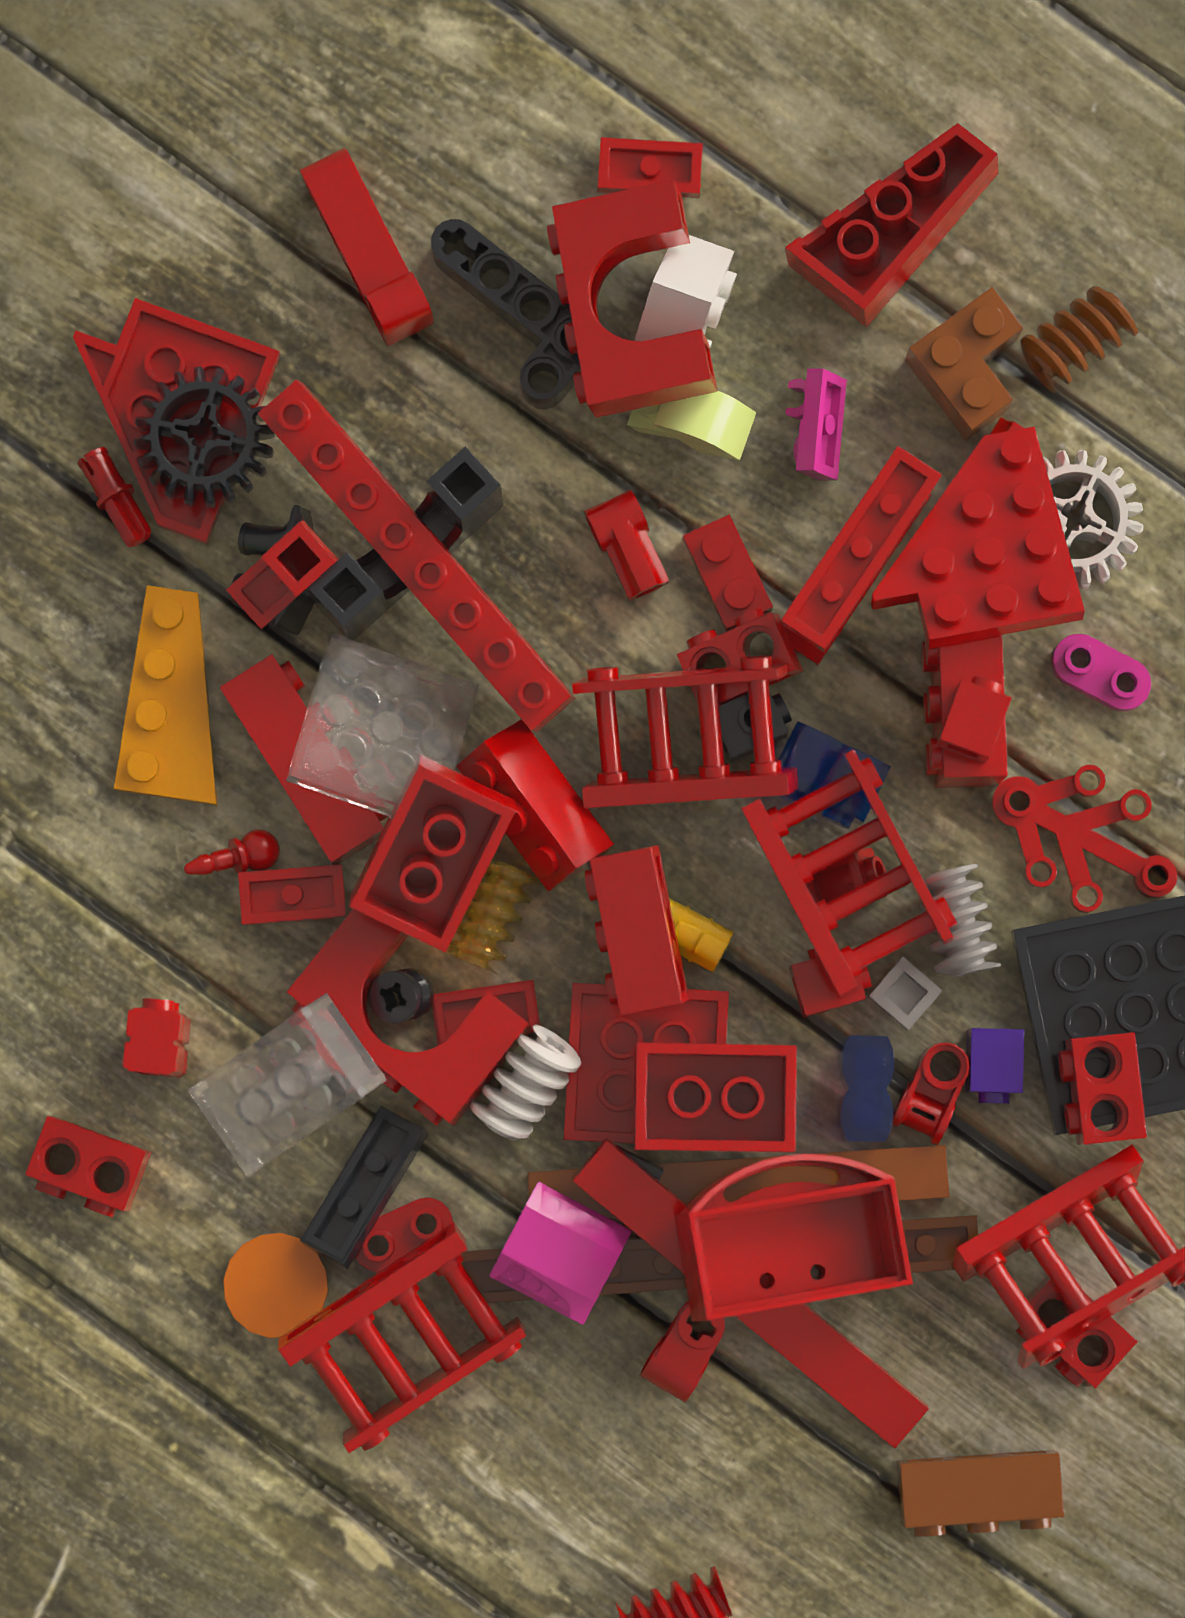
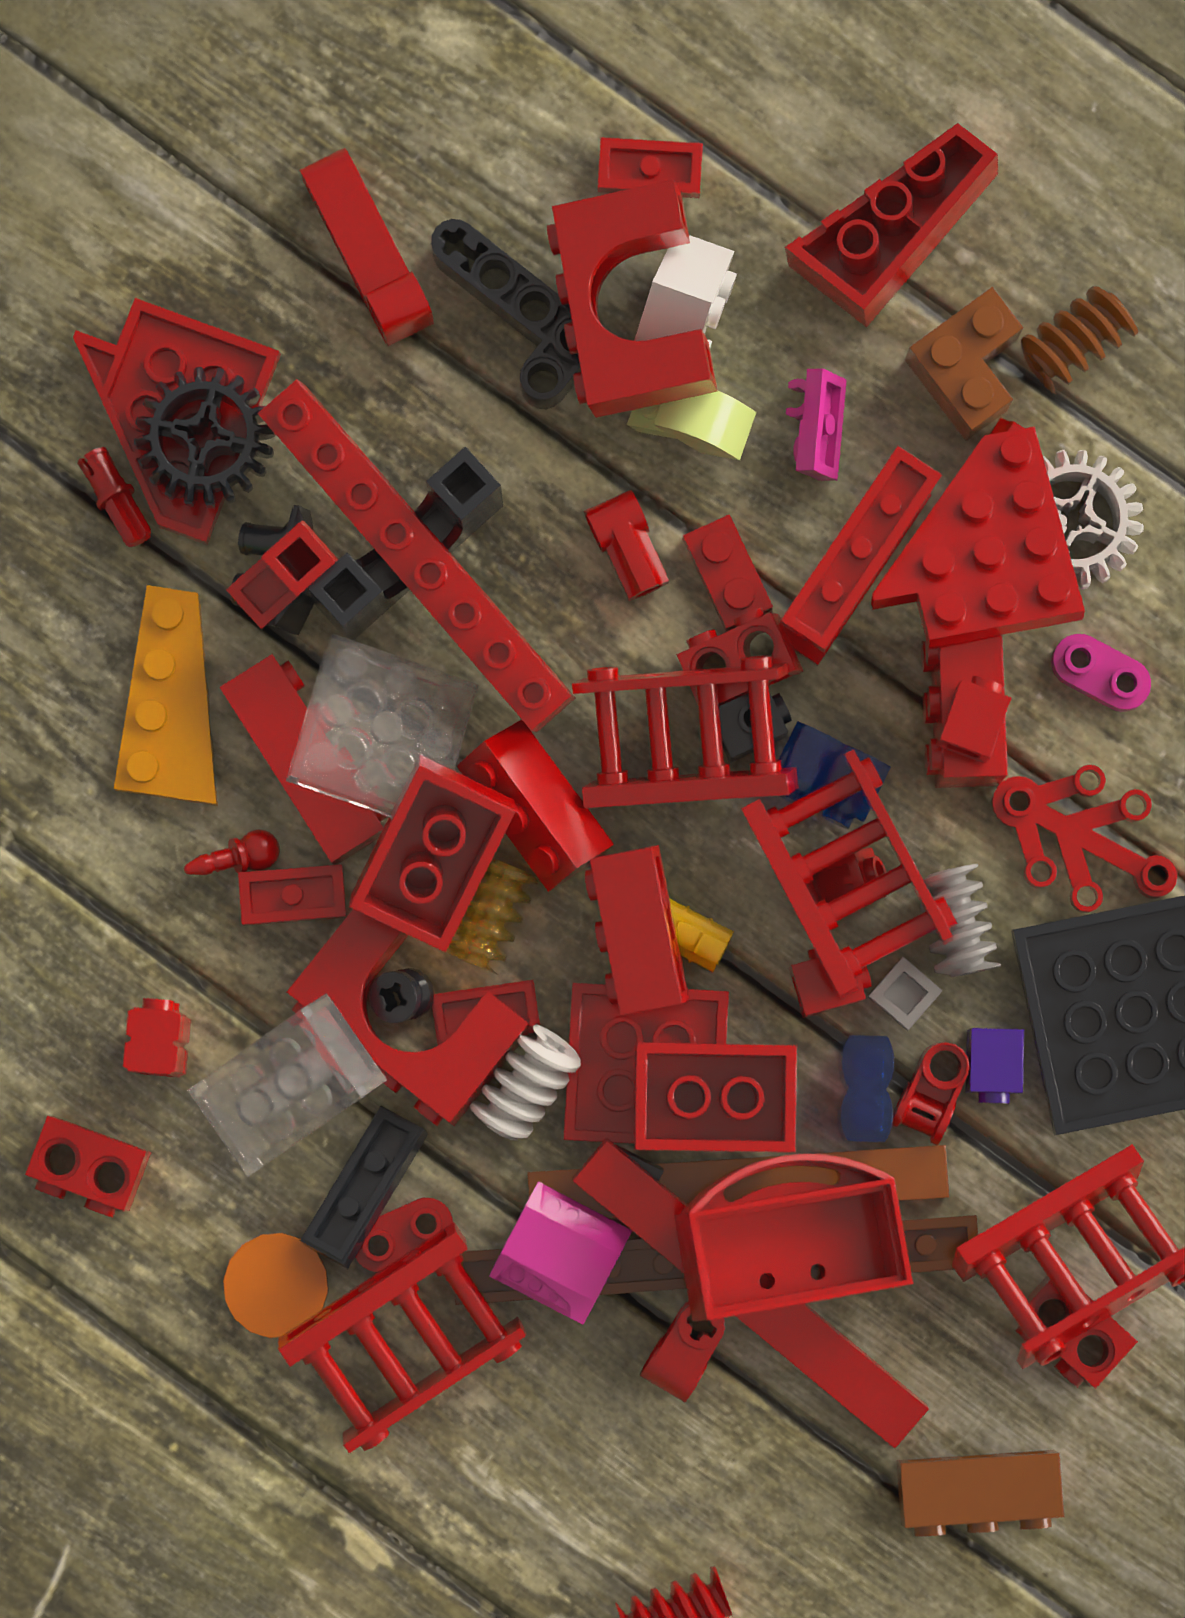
(1119, 1087): red brick -> none

